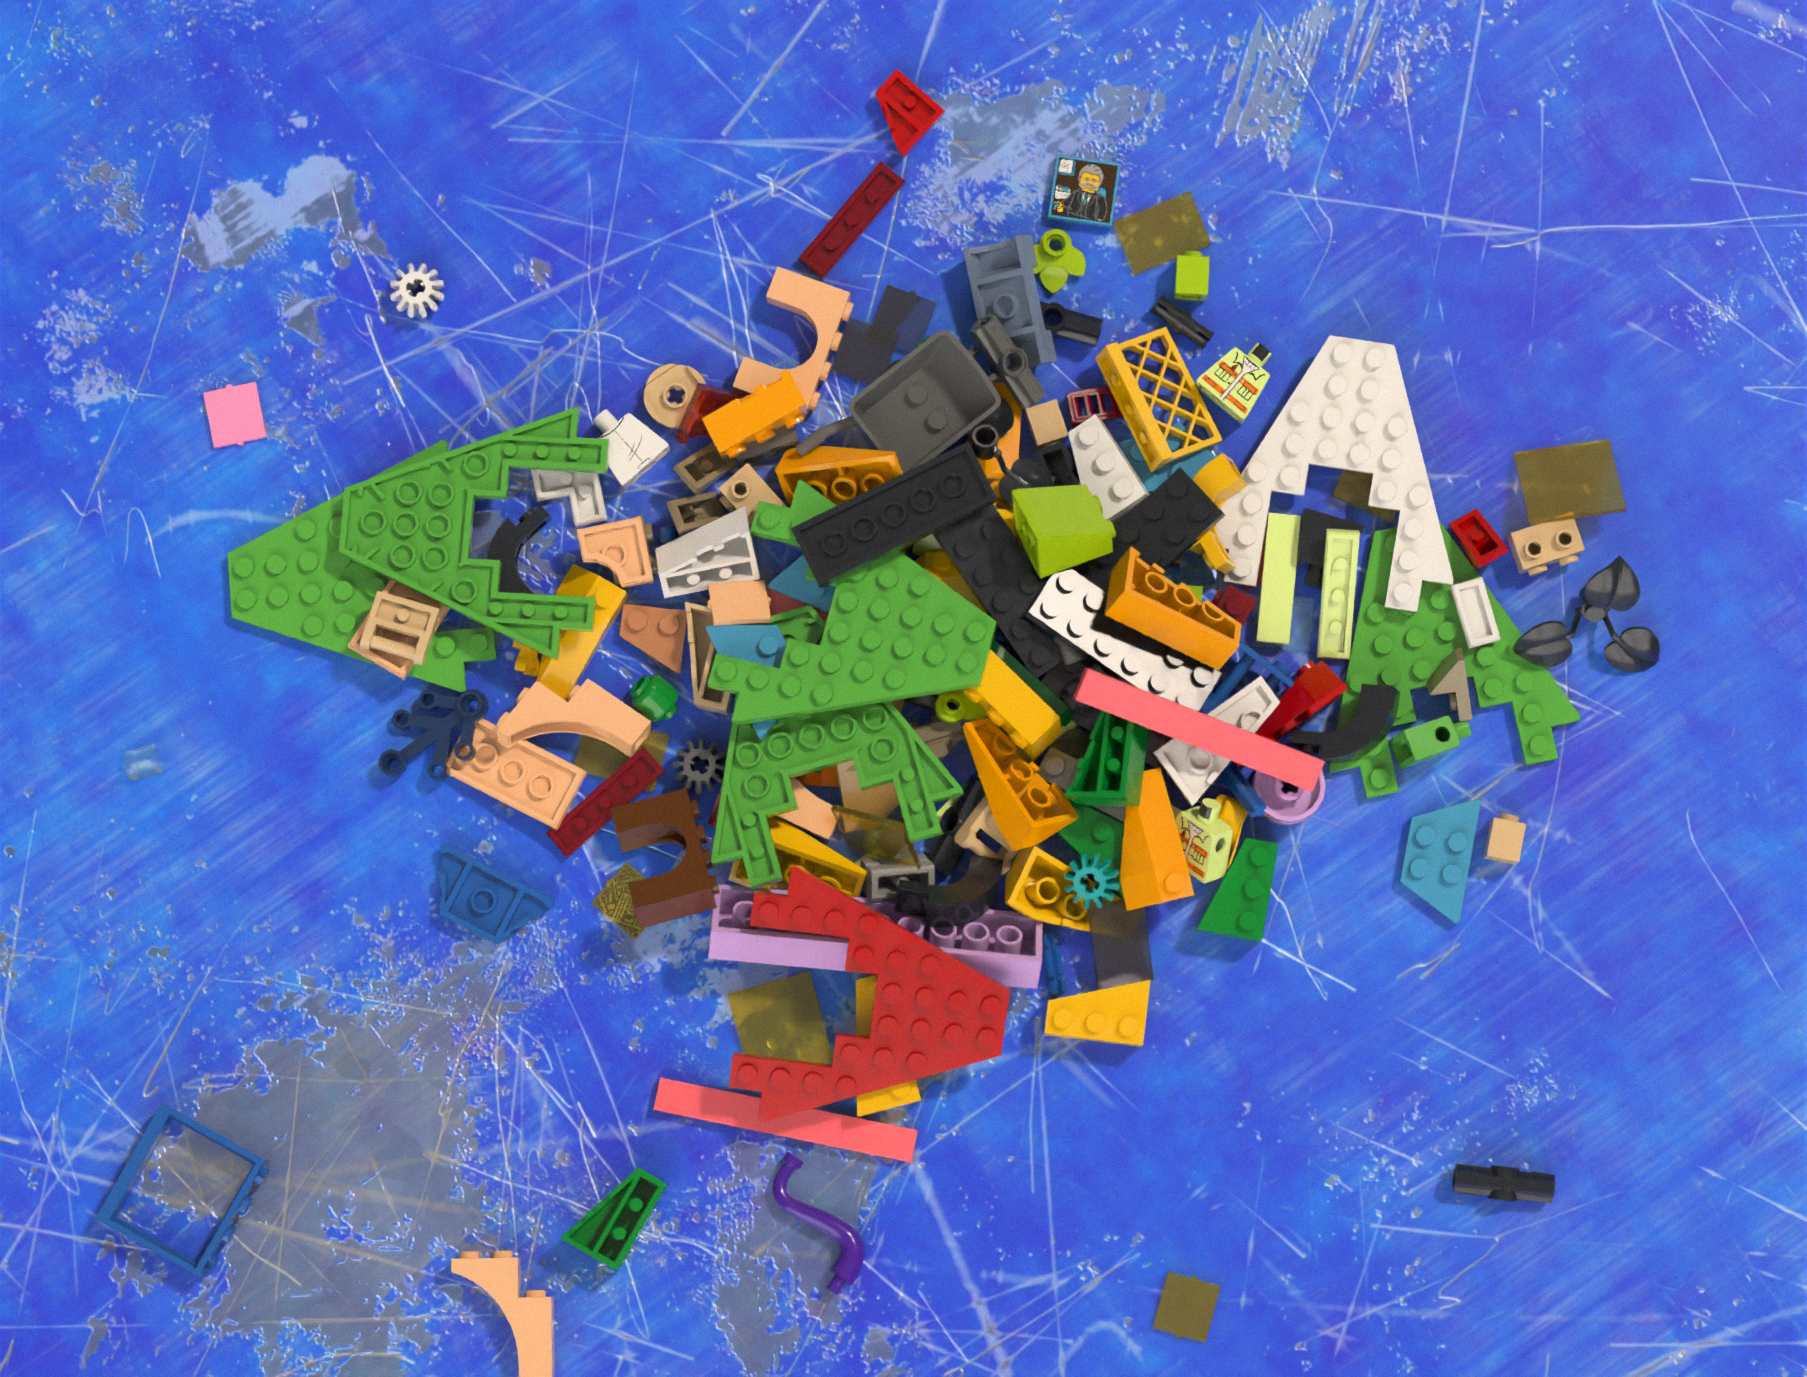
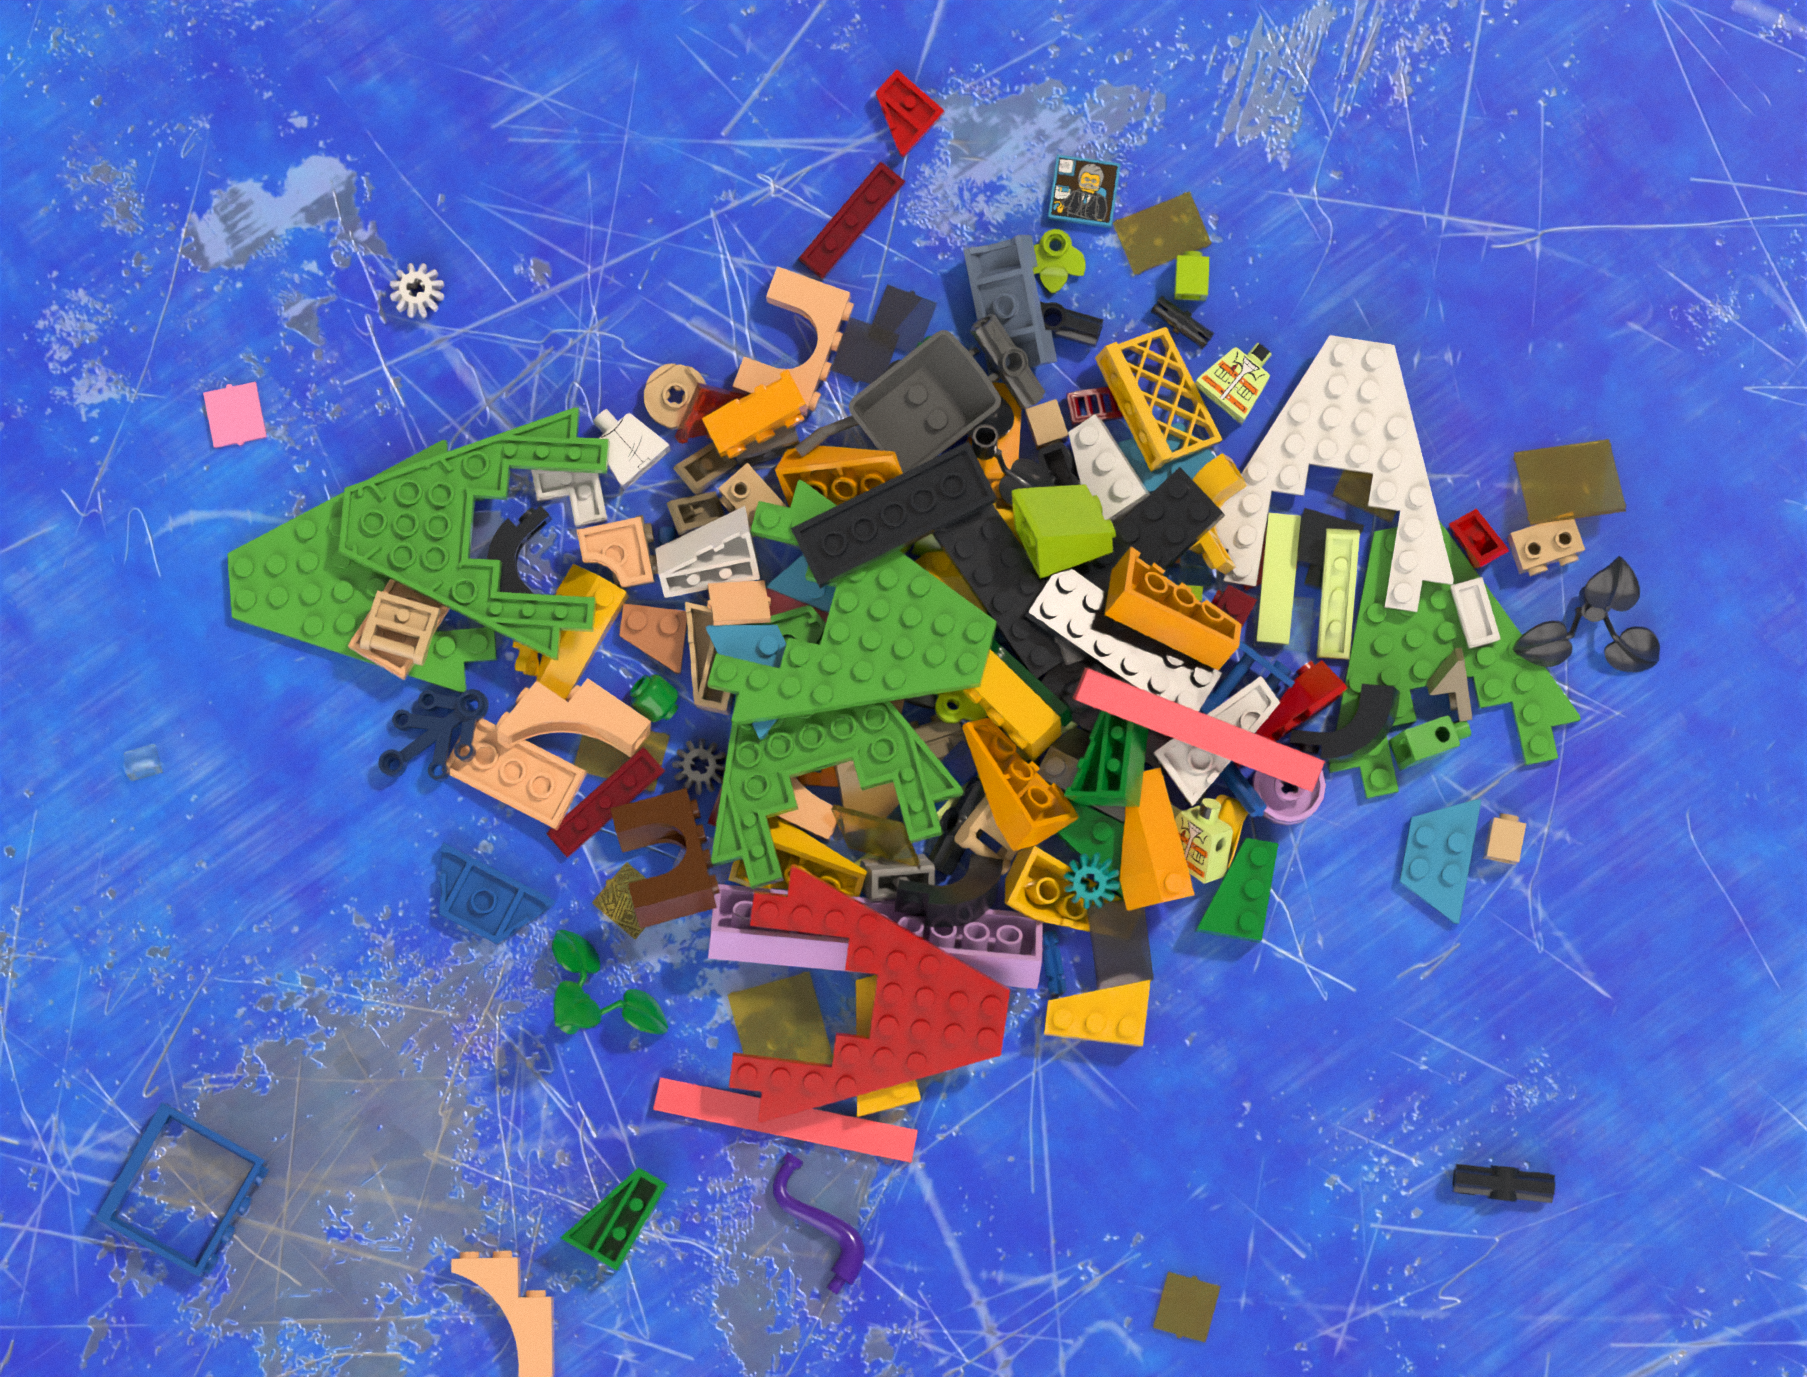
(577, 1010): none -> green plant

